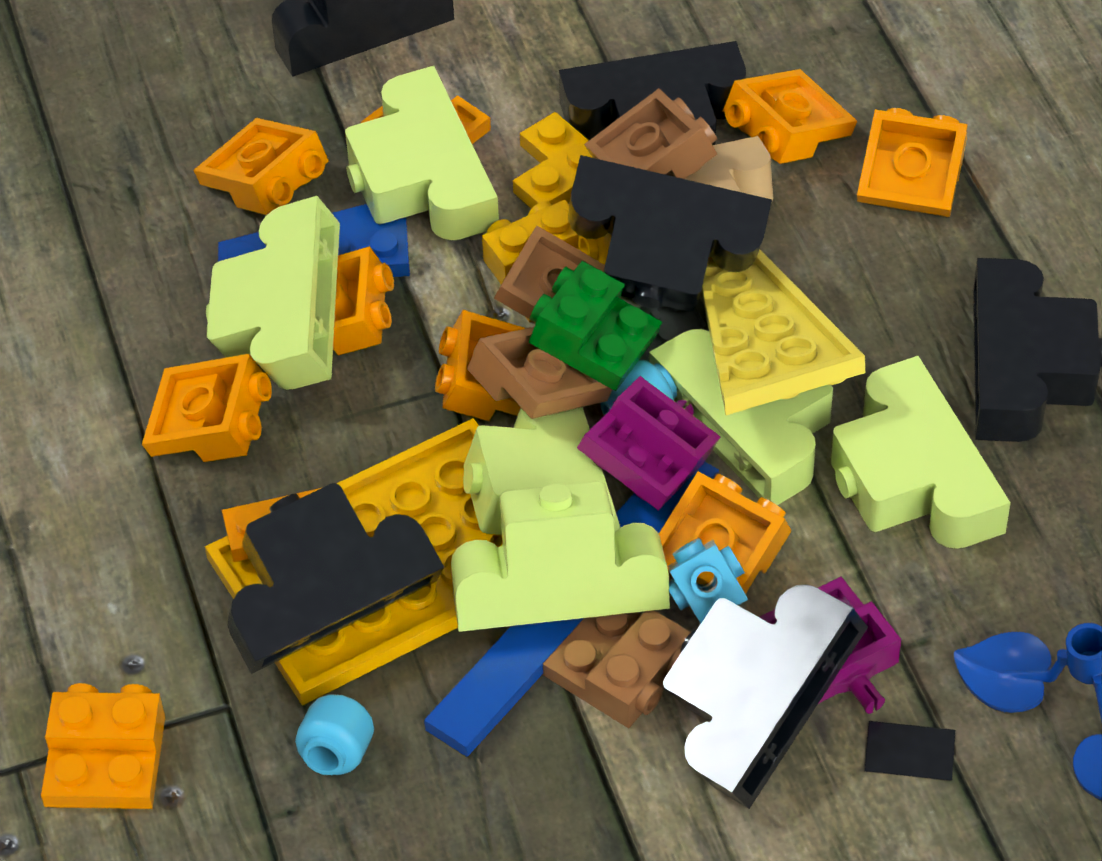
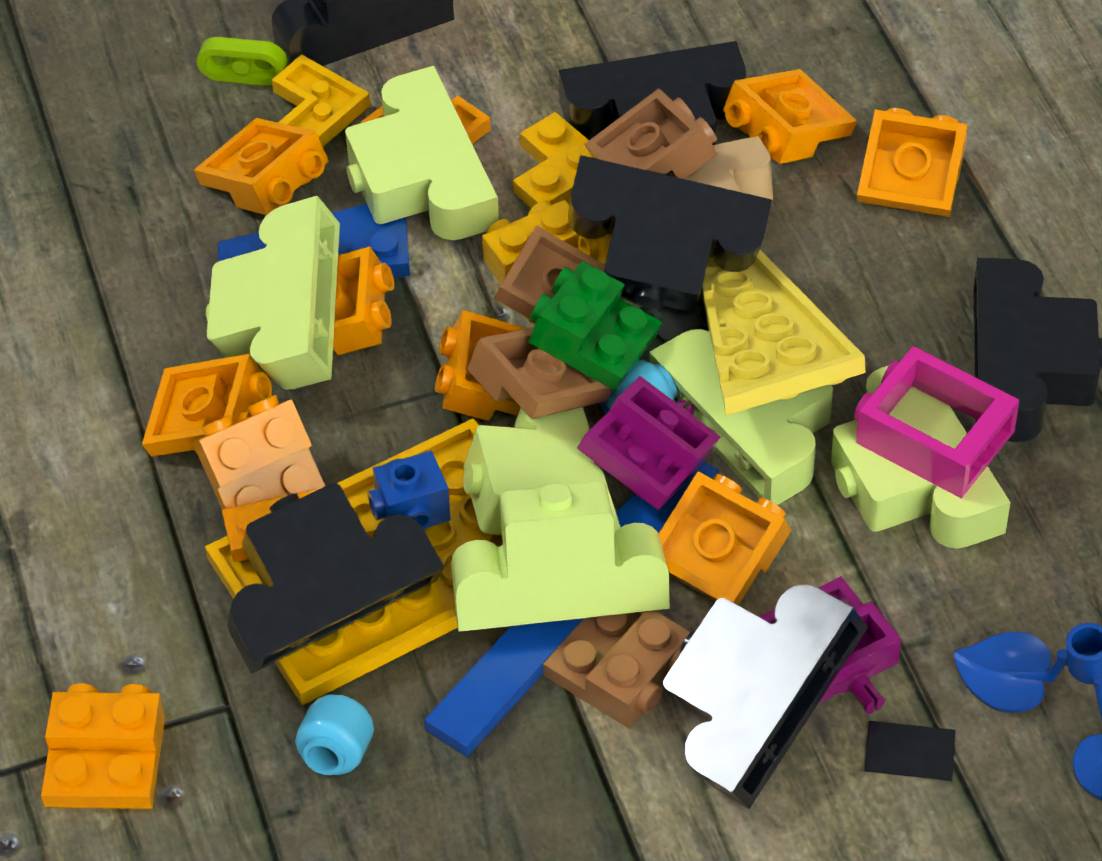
(241, 60): none -> lime plate
(259, 455): none -> light orange plate
(321, 96): none -> yellow plate
(411, 489): none -> blue brick
(698, 558): medium azure brick -> none
(920, 453): none -> dark pink window

